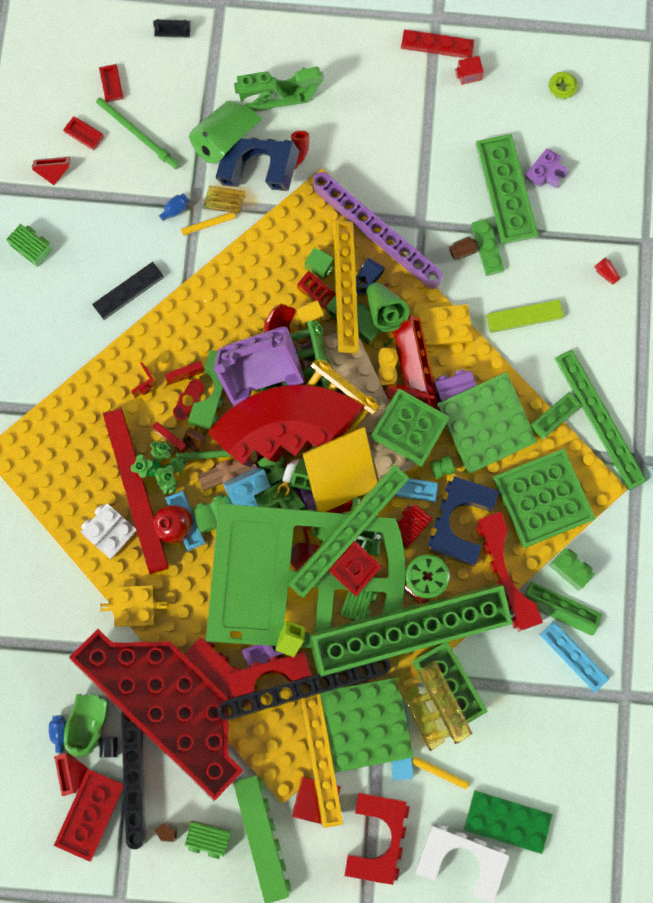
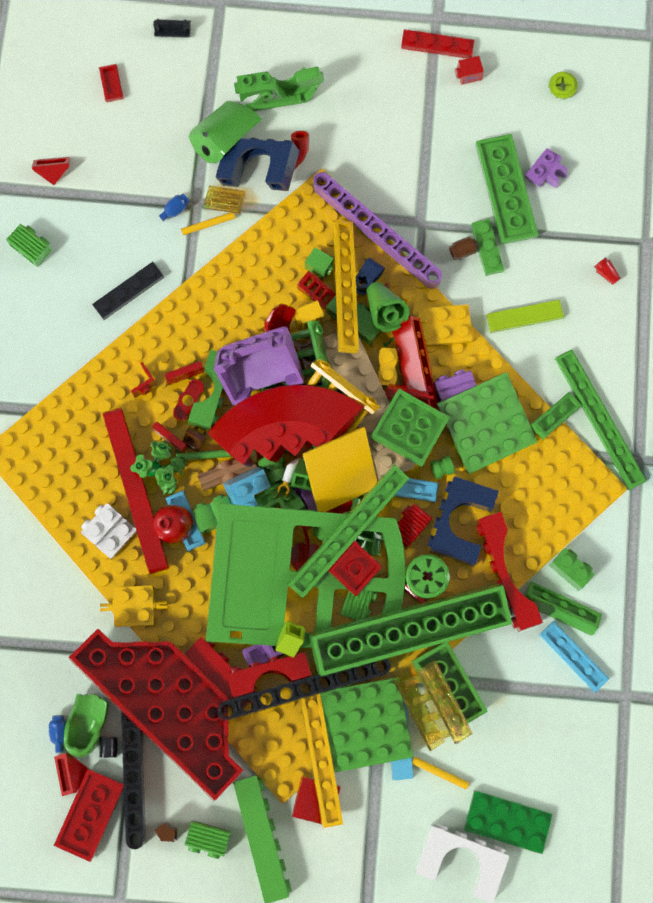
(83, 133): red tile -> none
(162, 154): bright green bar -> none
(381, 868): red arch -> none
(543, 498): bright green plate -> none

